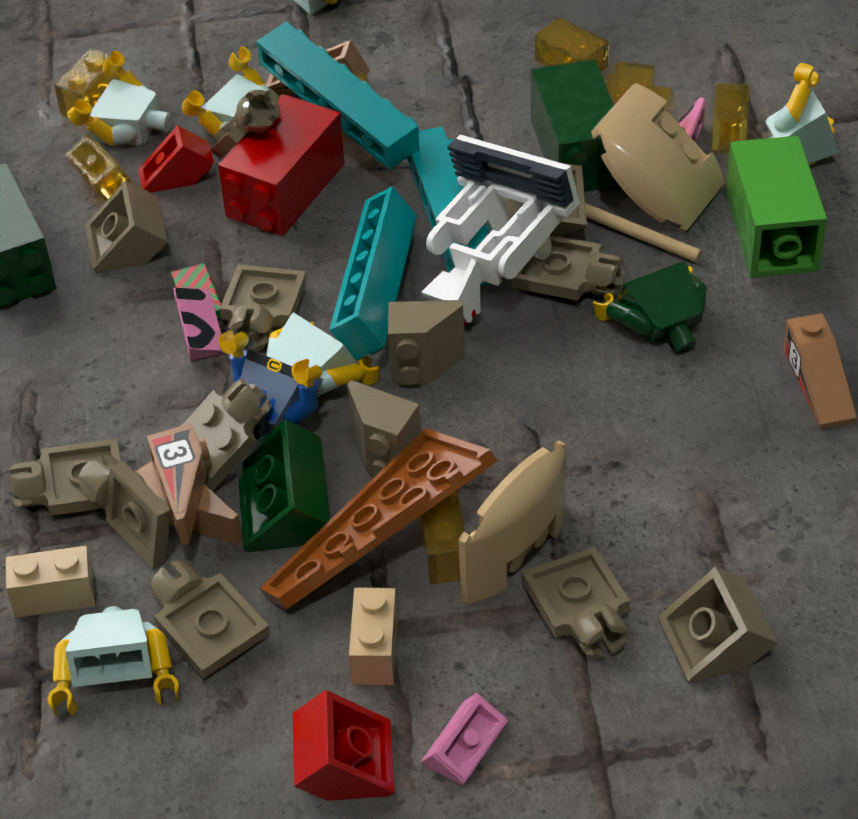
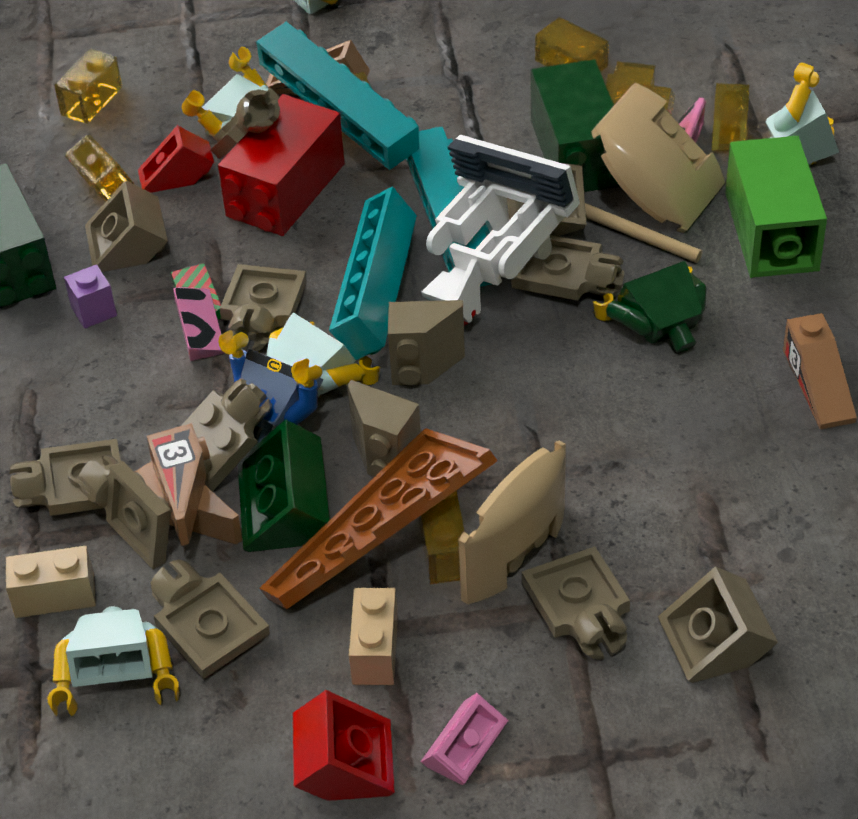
(90, 296): none -> medium lavender brick
(124, 111): light aqua torso -> none

